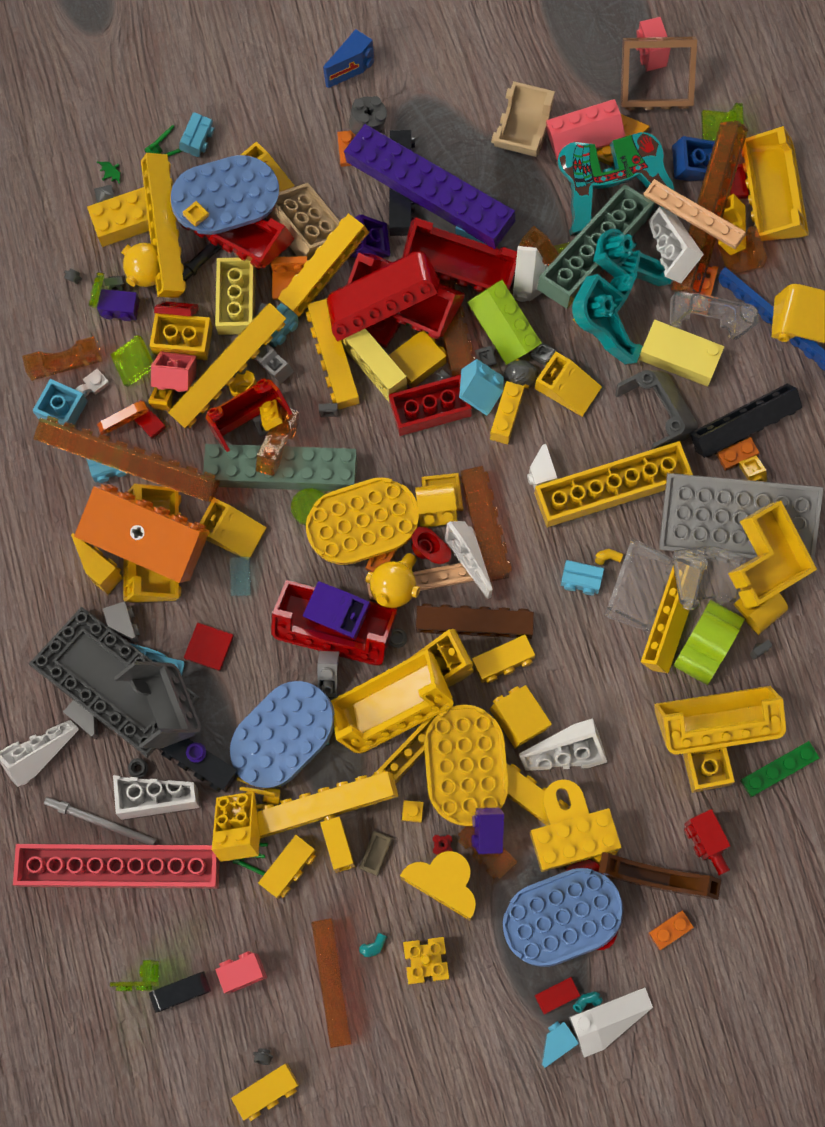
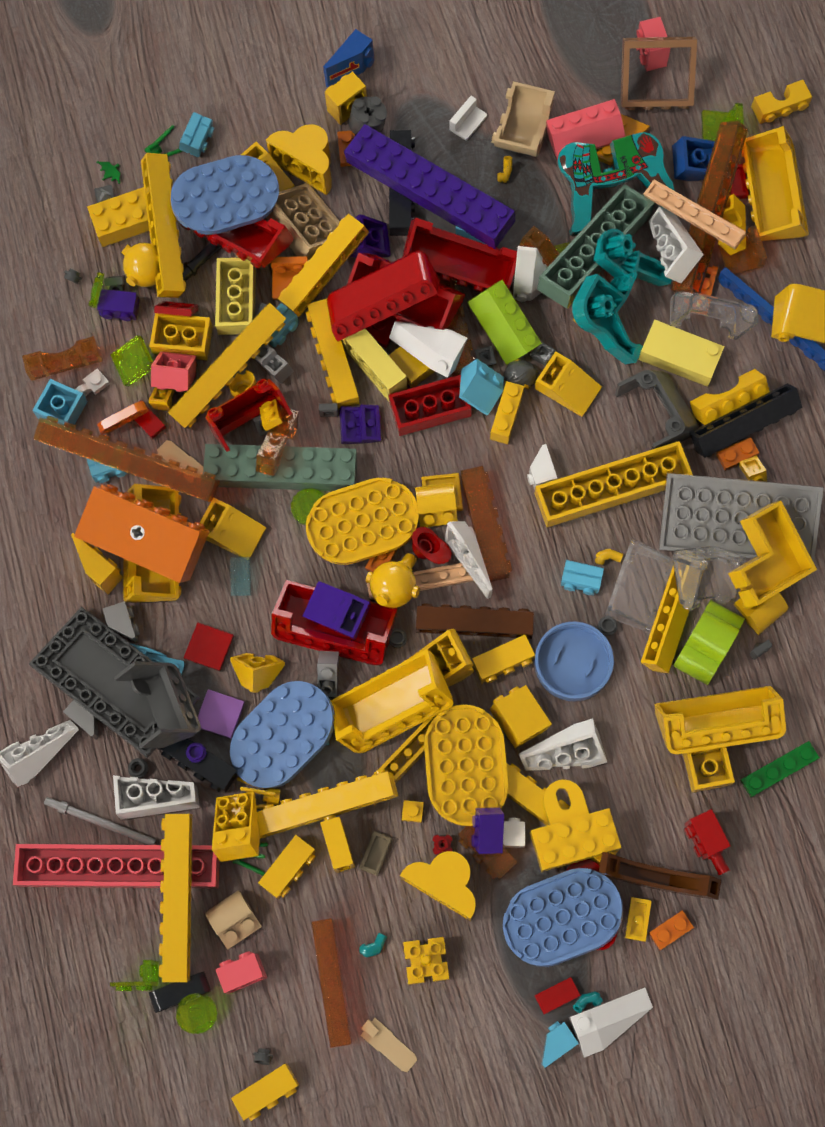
(172, 451): none -> tan piece
(176, 898): none -> yellow brick
(195, 214): yellow tile -> none
(196, 1013): none -> clear neon green tile
(220, 713): none -> medium lavender tile
(233, 919): none -> tan brick
(256, 672): none -> yellow slope
(304, 155): none -> yellow brick
(342, 96): none -> yellow brick
(360, 424): none -> dark purple slope
(384, 1041): none -> tan piece
(433, 347): none -> white wedge
(467, 119): none -> white panel
(507, 169): none -> yellow arm
(514, 833): none -> white slope
(573, 661): none -> medium blue piece
(607, 626): none -> dark grey plate
(638, 919): none -> yellow plate
(713, 406): none -> yellow arch
(768, 108): none -> yellow arch

